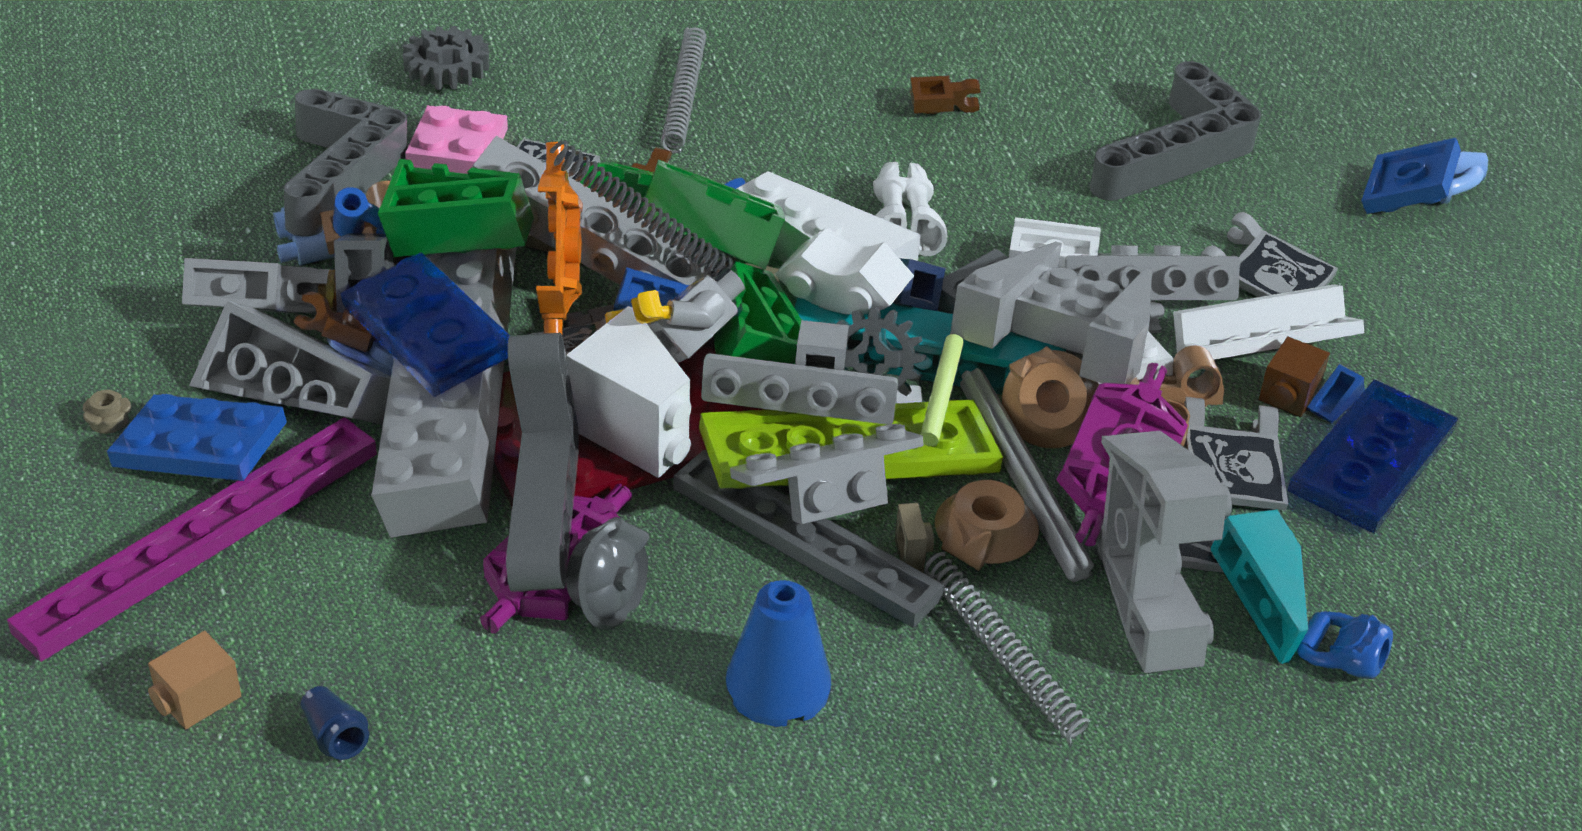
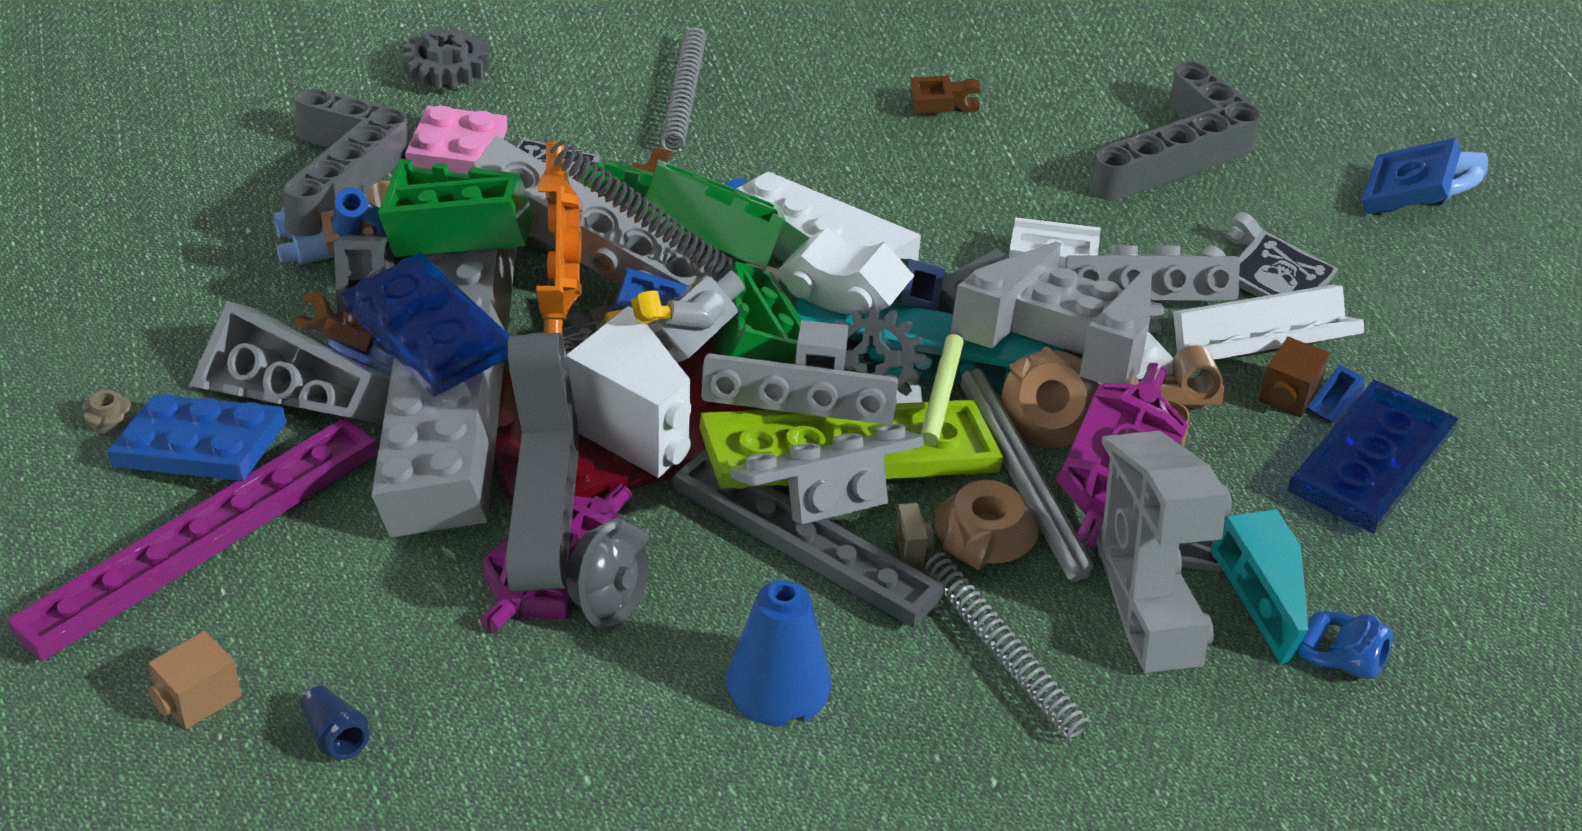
(255, 285): light grey plate -> none
(915, 192): white piece -> none
(1241, 459): flag -> none

